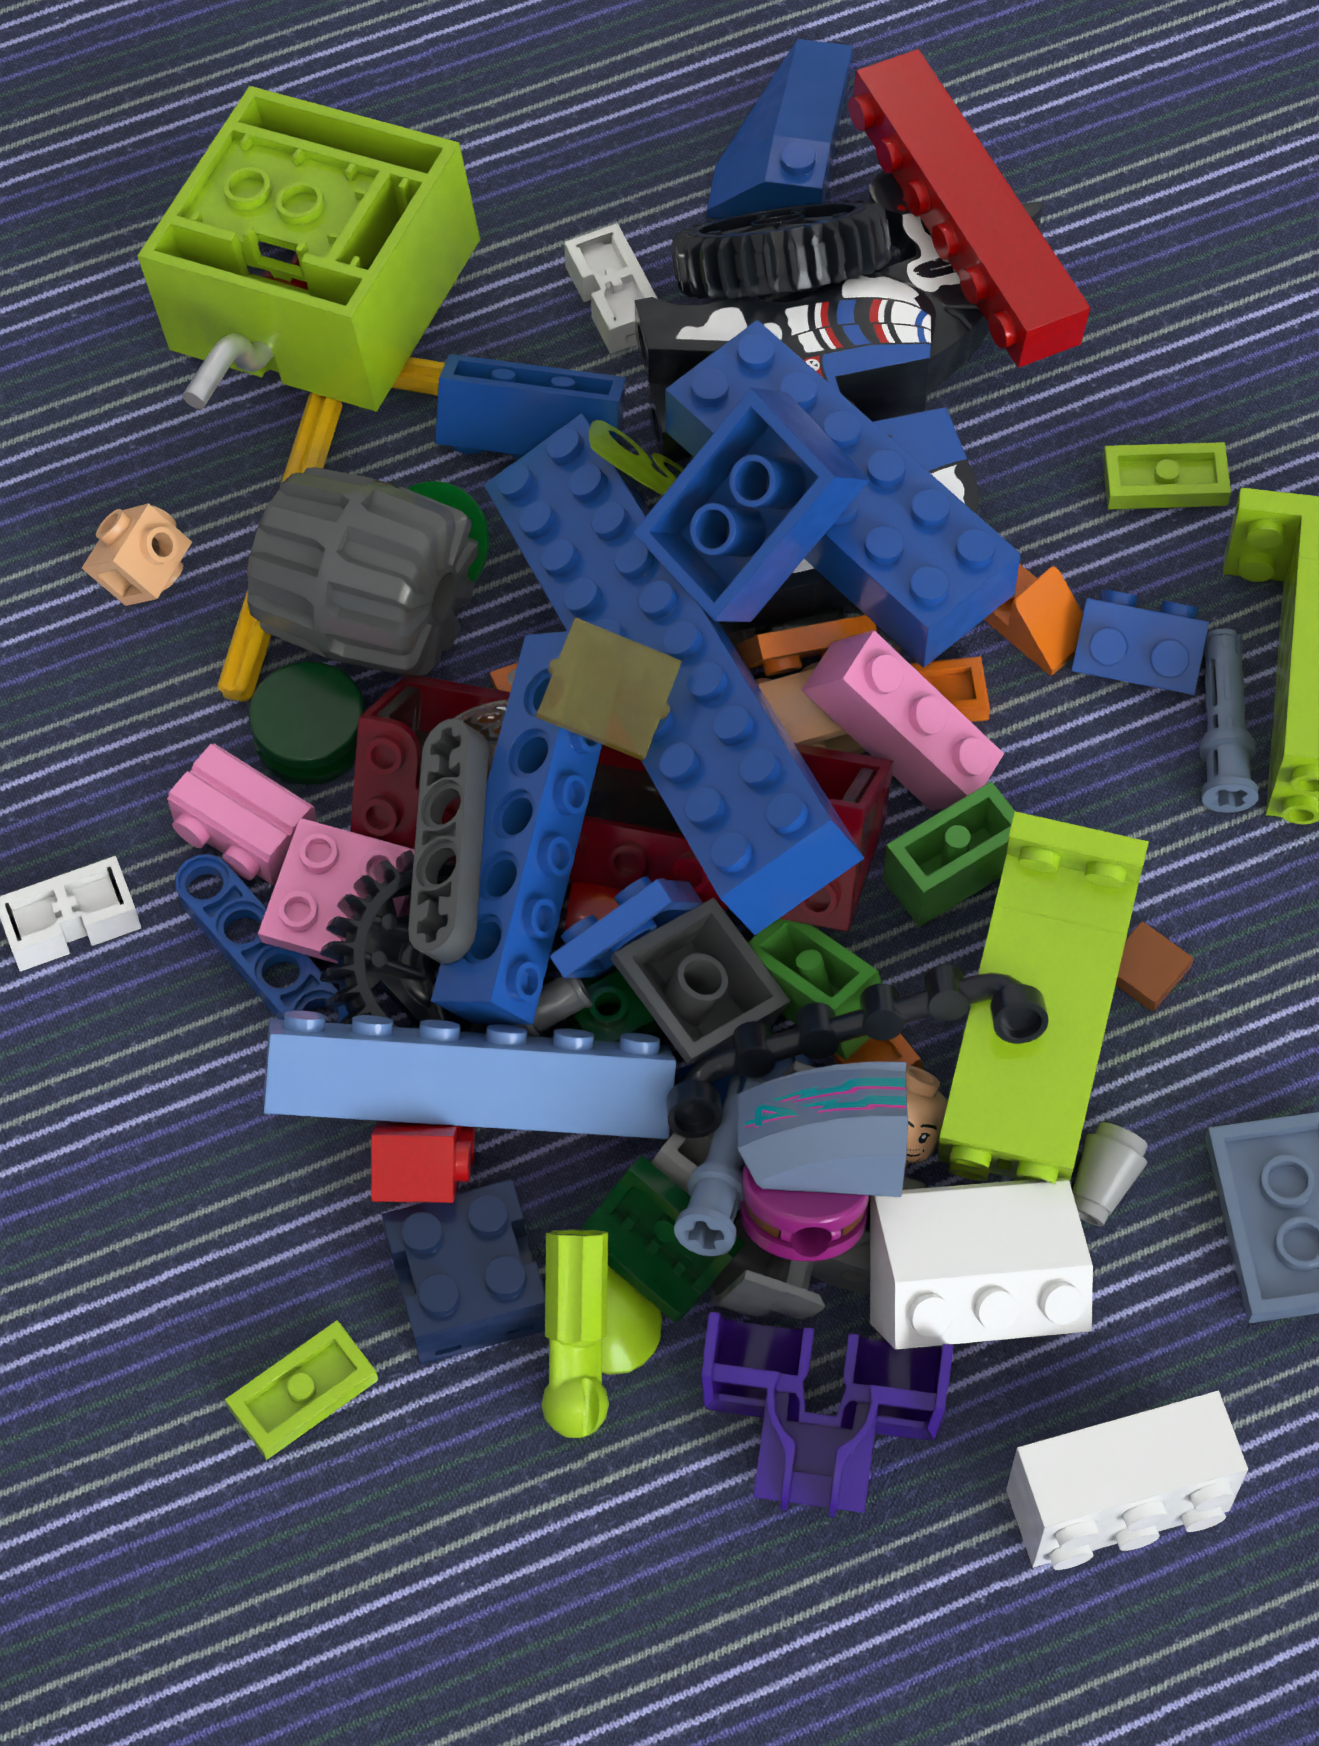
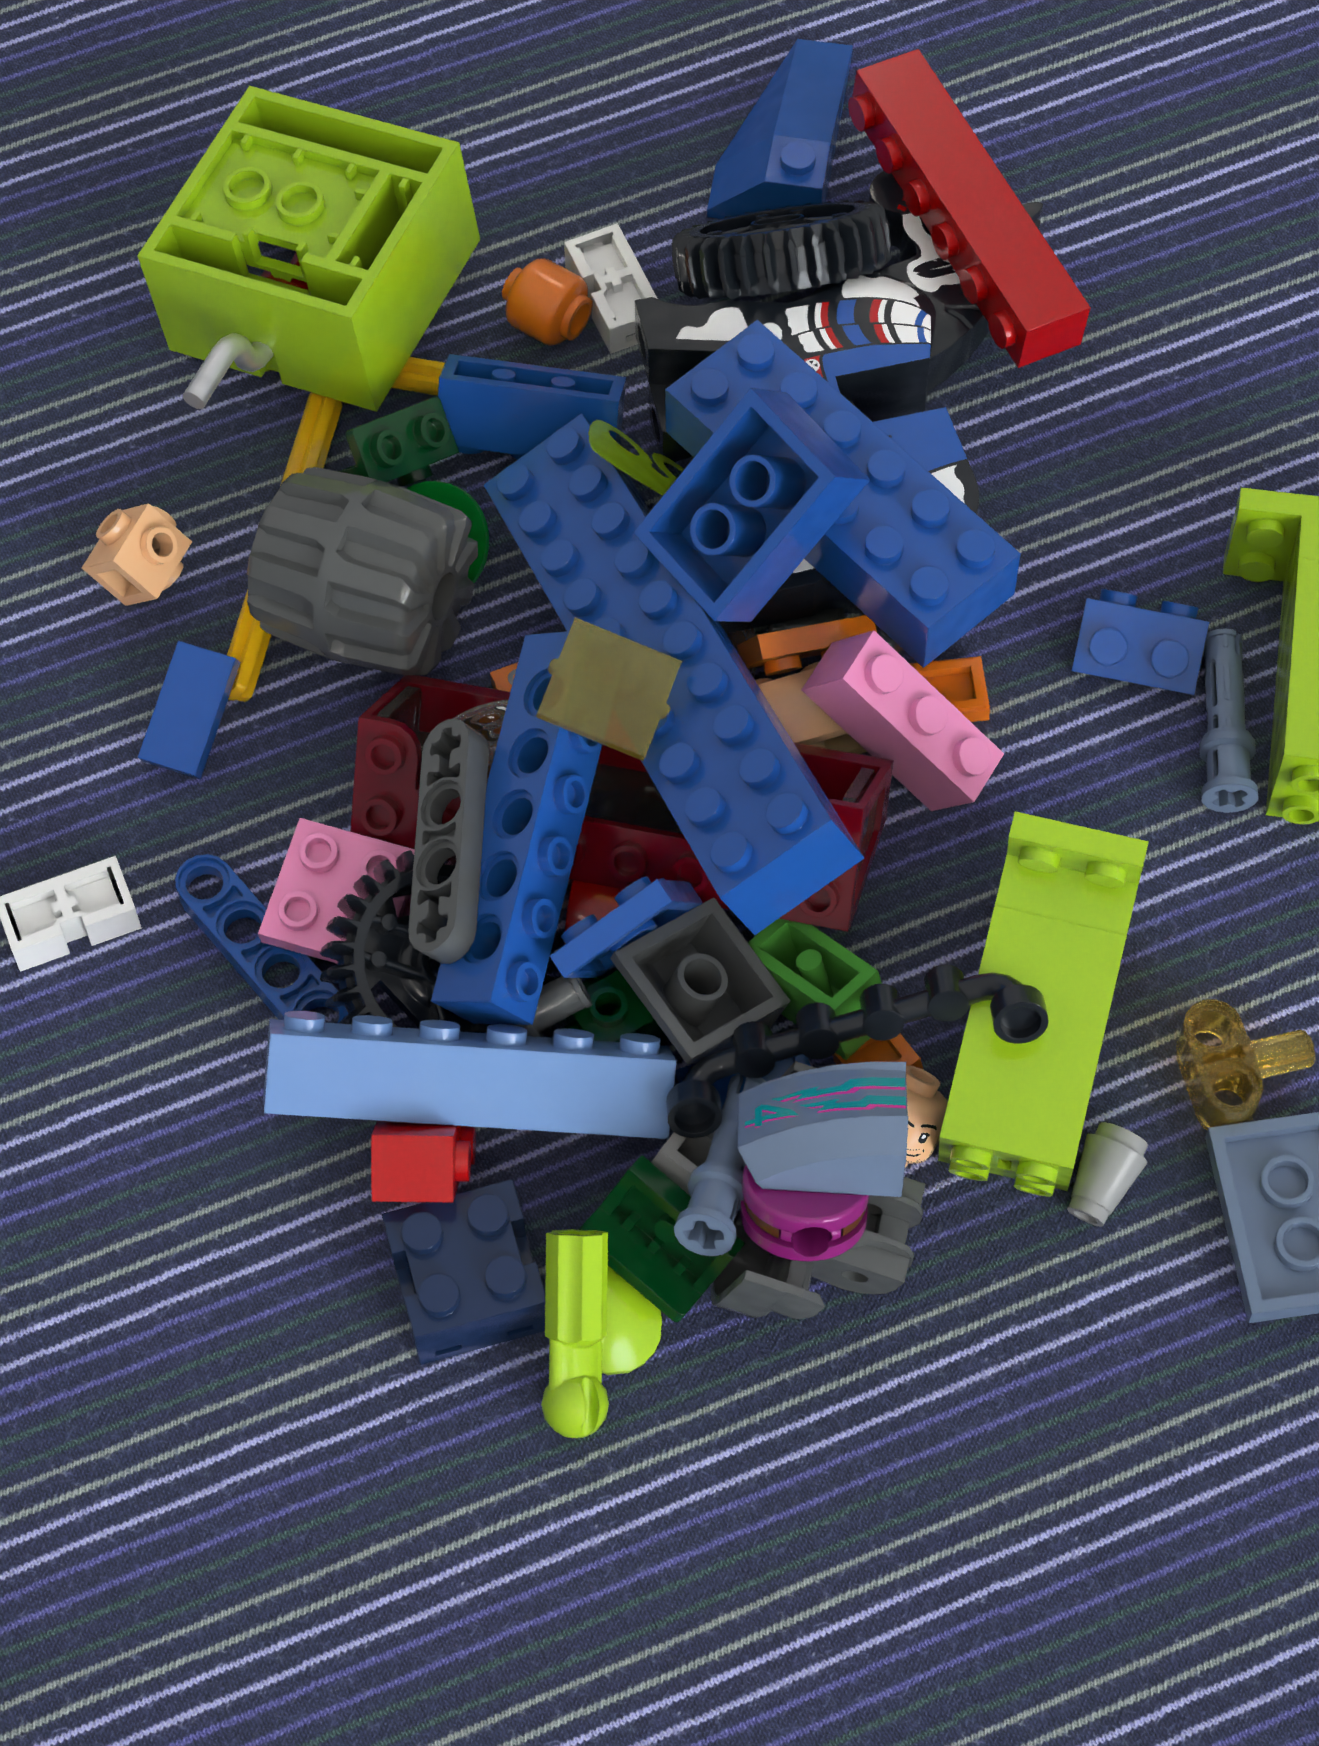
(189, 710): none -> blue tile
(237, 813): bright pink brick -> none
(301, 1389): lime plate -> none
(306, 722): dark green head -> none
(402, 443): none -> dark green bracket
(547, 302): none -> orange head
(814, 1455): dark purple piece -> none
(950, 854): bright green brick -> none
(978, 1264): white slope -> none
(1041, 619): orange slope -> none
(1126, 1481): white brick -> none
(1151, 966): dark orange tile -> none
(1166, 475): lime plate -> none
(1235, 1064): none -> clear yellow beam

